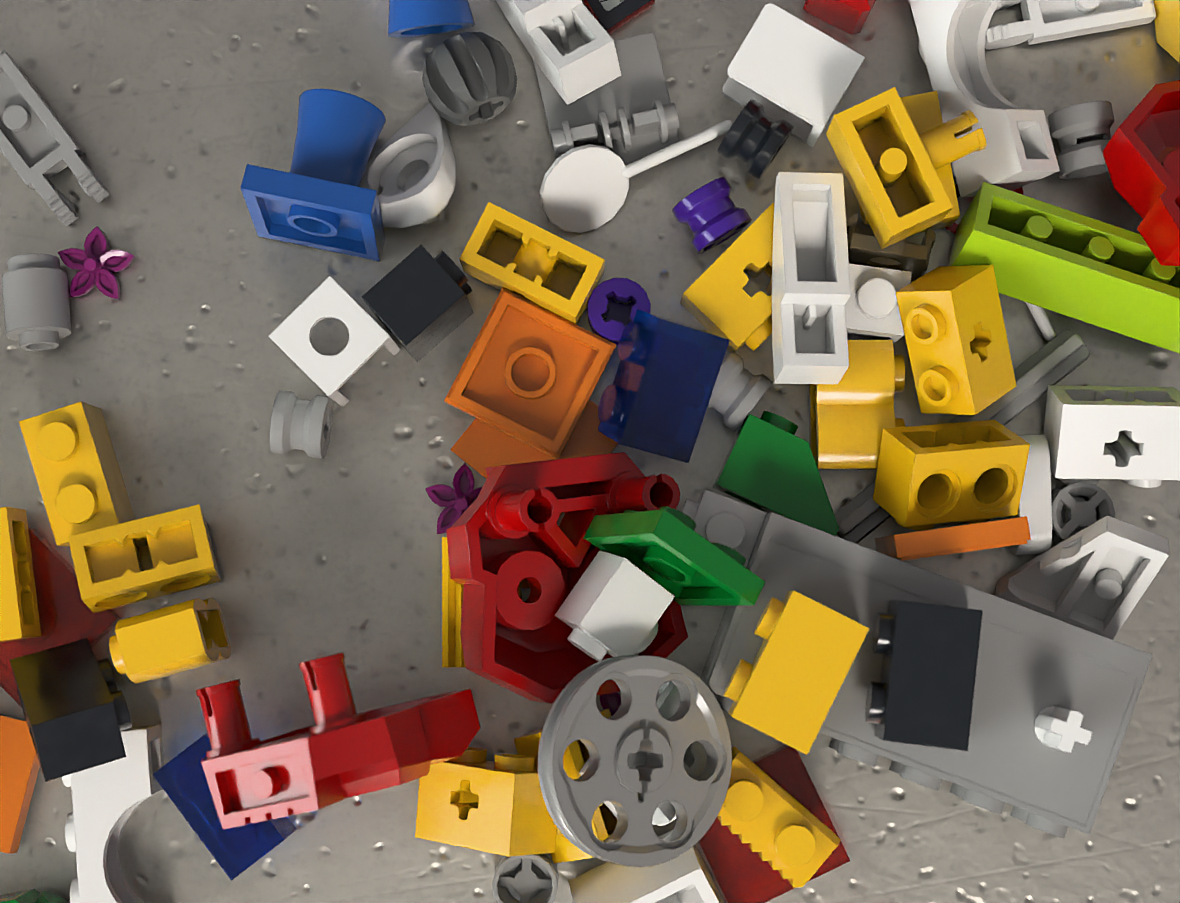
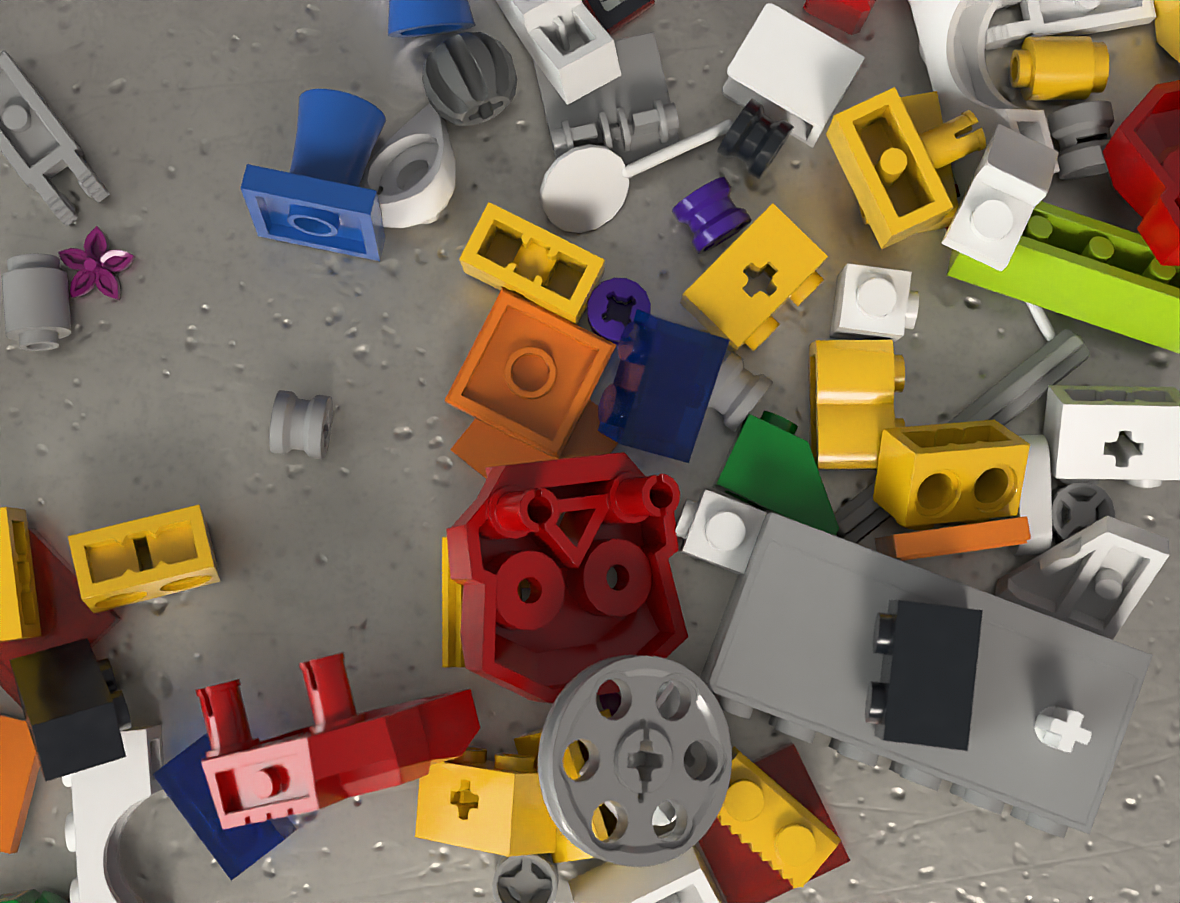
(76, 470): yellow brick -> none
(170, 640): yellow brick -> none
(364, 338): white piece -> none
(421, 300): black brick -> none
(455, 498): magenta plant -> none
(613, 608): white brick -> none
(677, 557): green plate -> none
(795, 669): yellow brick -> none
(809, 279): white slope -> none
(909, 255): dark tan piece -> none
(956, 339): yellow brick -> none
(1001, 197): none -> white slope
(1059, 68): none -> yellow brick

